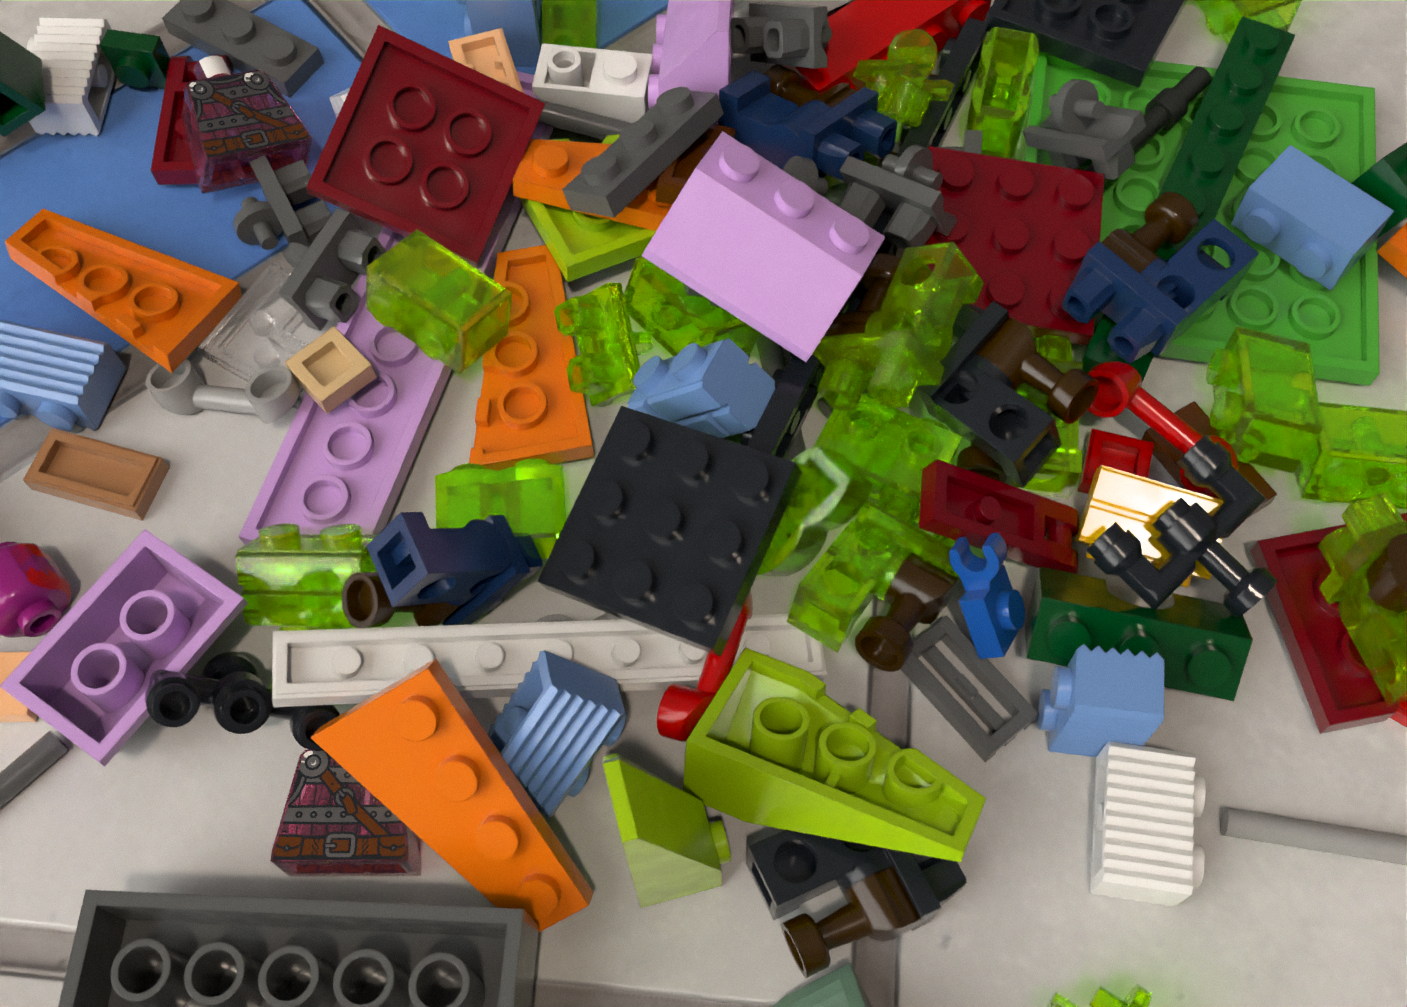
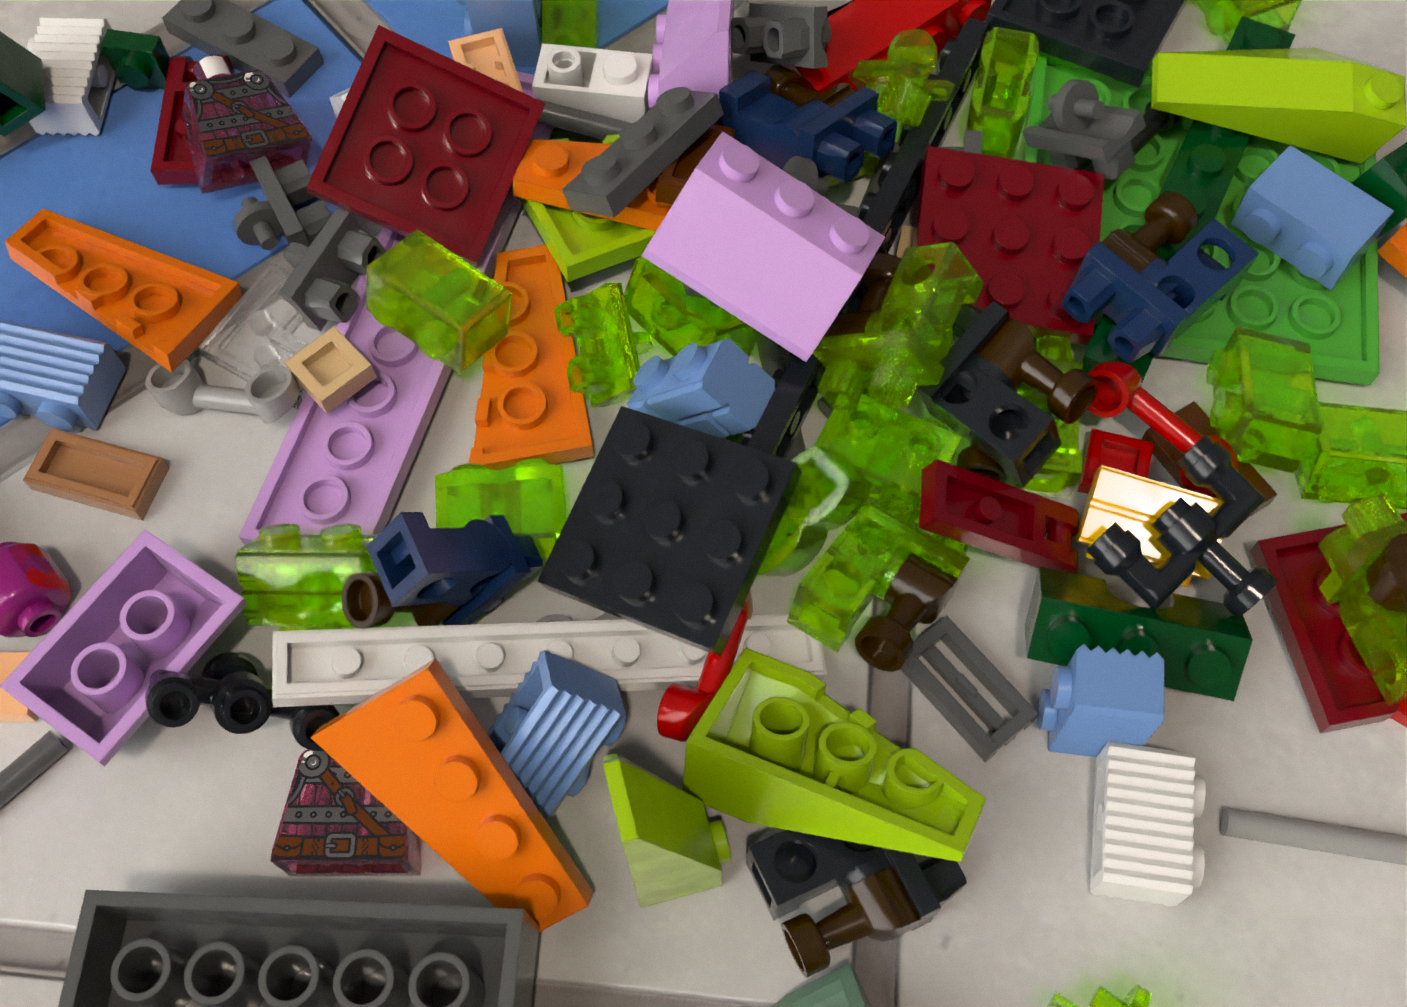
(902, 187): dark grey hips -> none
(989, 603): blue plate -> none
(1286, 96): none -> lime wedge

